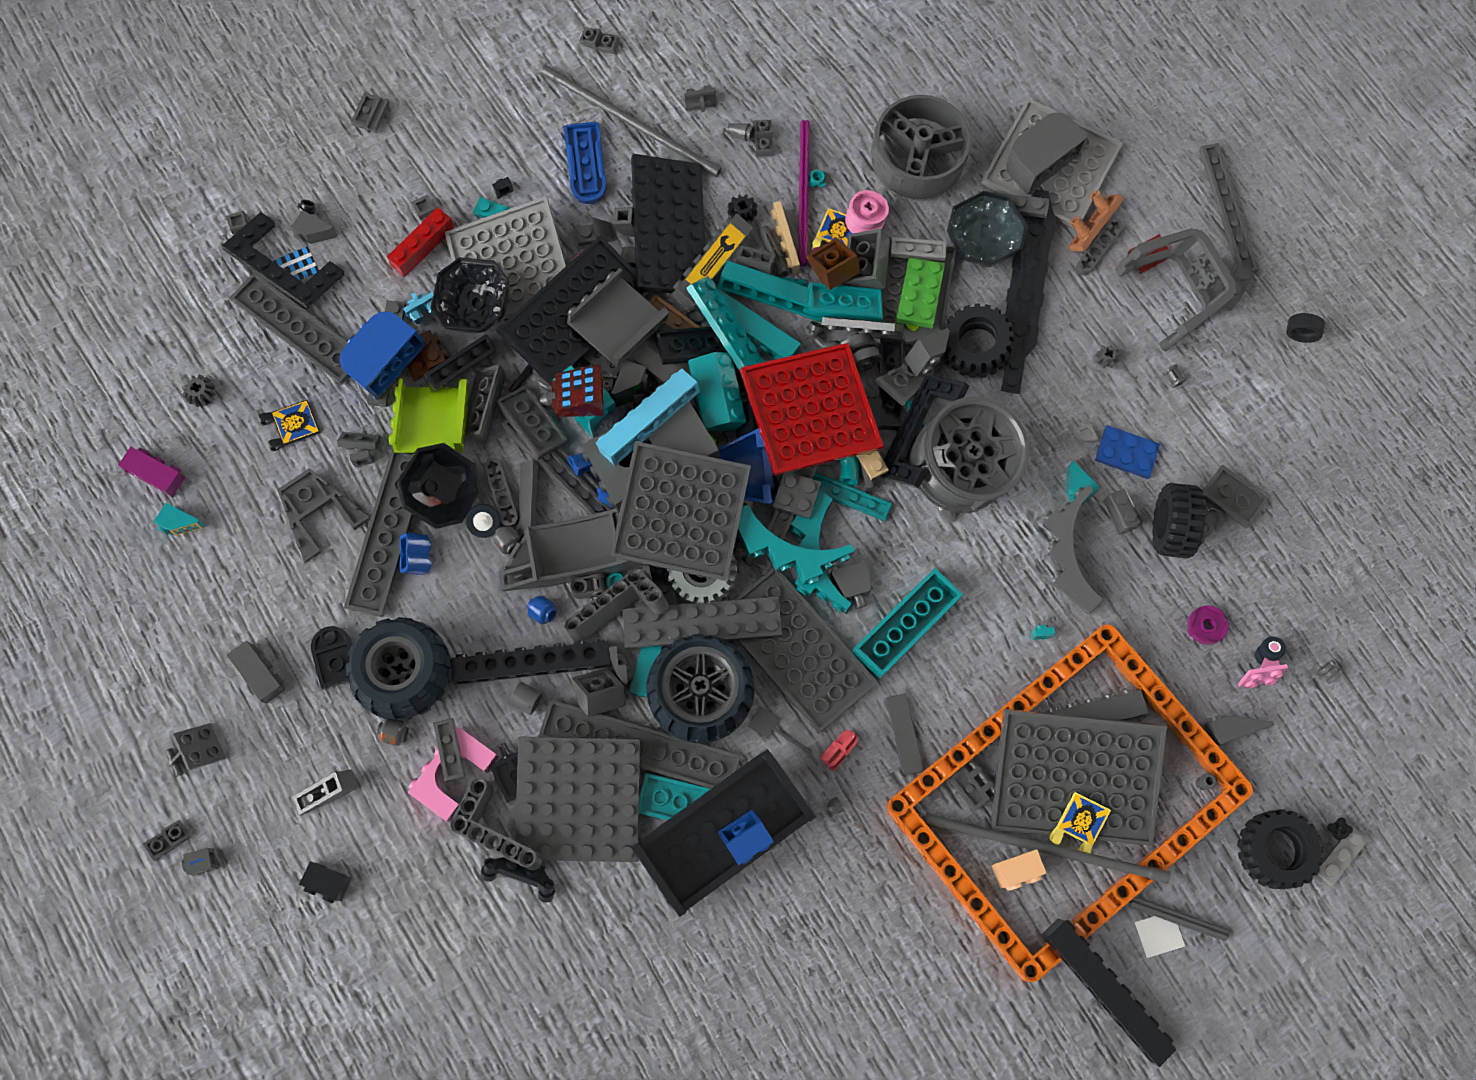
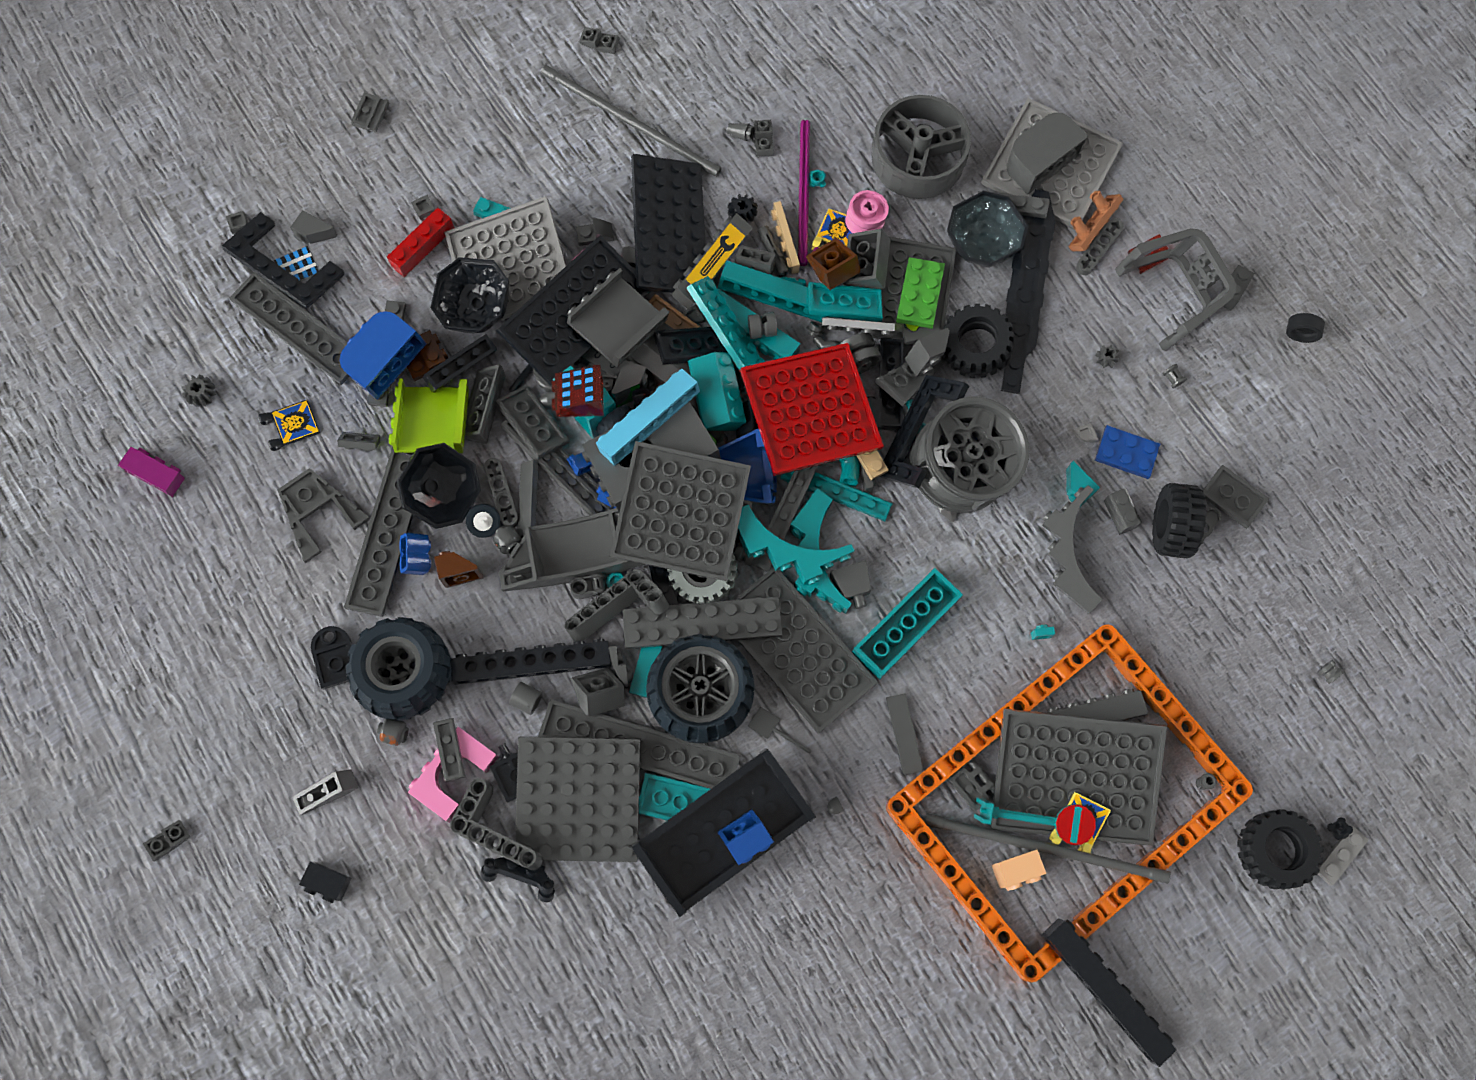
(176, 521): teal slope -> none
(196, 748): dark grey plate -> none
(199, 861): dark grey brick -> none
(256, 671): dark grey brick -> none
(307, 206): black plate -> none
(361, 458): dark grey plate -> none
(417, 306): medium azure hips -> none
(455, 569): none -> reddish brown slope
(502, 187): black plate -> none
(541, 609): blue head -> none
(585, 162): blue piece -> none
(624, 220): dark grey brick -> none
(700, 99): dark grey hips -> none
(762, 325): none -> dark grey wheel
(796, 495): dark grey plate -> none
(839, 749): coral arm -> none
(918, 249): light grey plate -> none
(1073, 823): none -> piece
(1159, 936): white sticker -> none
(1179, 918): dark grey axle -> none
(1199, 632): magenta plate -> none
(1228, 207): dark grey plate -> none
(1232, 727): dark grey slope -> none
(1268, 657): bright pink plate -> none

